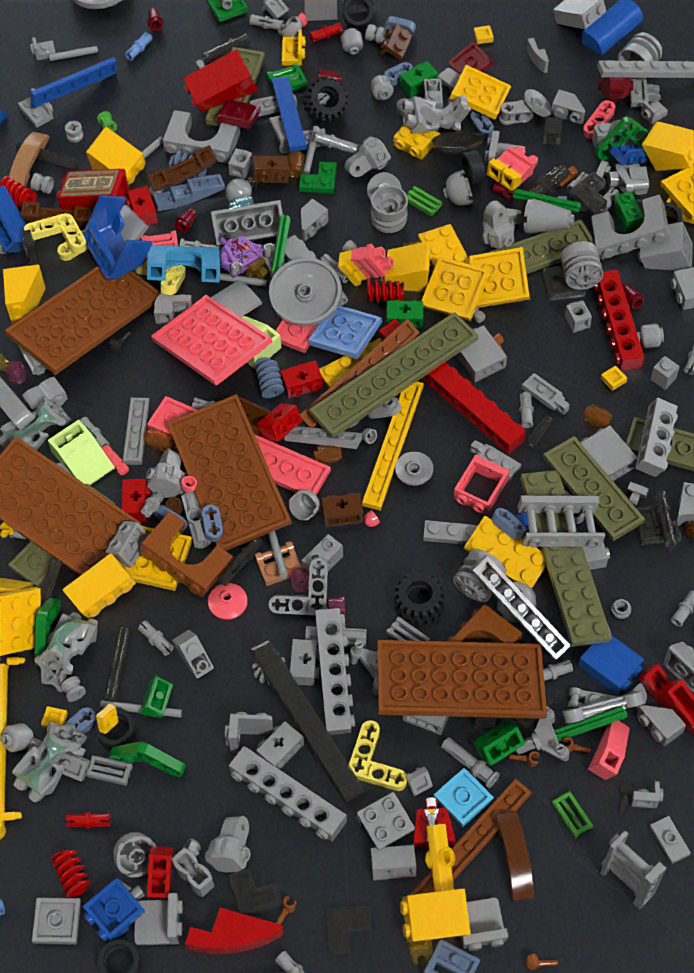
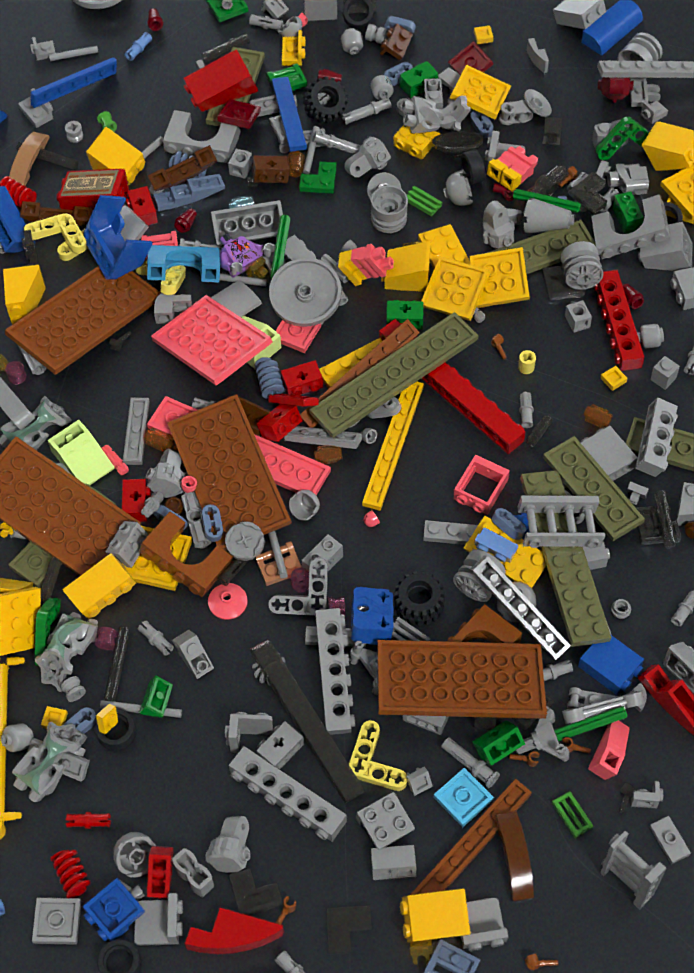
(42, 183): light grey wheel -> none
(48, 388): light grey brick -> none
(97, 433): light grey pin -> none
(106, 638): none -> clear pink wheel
(122, 781): light grey tile -> none
(144, 752): green beam -> none
(193, 846): light grey hinge -> none
(238, 188): light grey hair -> none
(244, 541): none -> light grey tile
(293, 400): none -> red tile
(305, 651): light grey brick -> none
(313, 218): light grey slope -> none
(325, 32): red pin -> none
(336, 516): reddish brown brick -> none
(345, 332): medium blue plate -> none
(371, 615): none -> blue axle
(372, 108): none -> light grey pin
(384, 291): red piece -> none
(414, 461): light grey dish -> none
(431, 816): red torso -> none
(440, 857): yellow piece -> none
(482, 356): light grey brick -> none
(495, 456): light grey hinge -> none
(496, 545): none -> medium blue bracket
(527, 362): none -> light yellow gear
(545, 393): light grey hinge -> none
(568, 107): light grey slope -> none
(599, 113): coral beam -> none
(629, 154): blue bracket -> none
(662, 723): light grey slope -> none

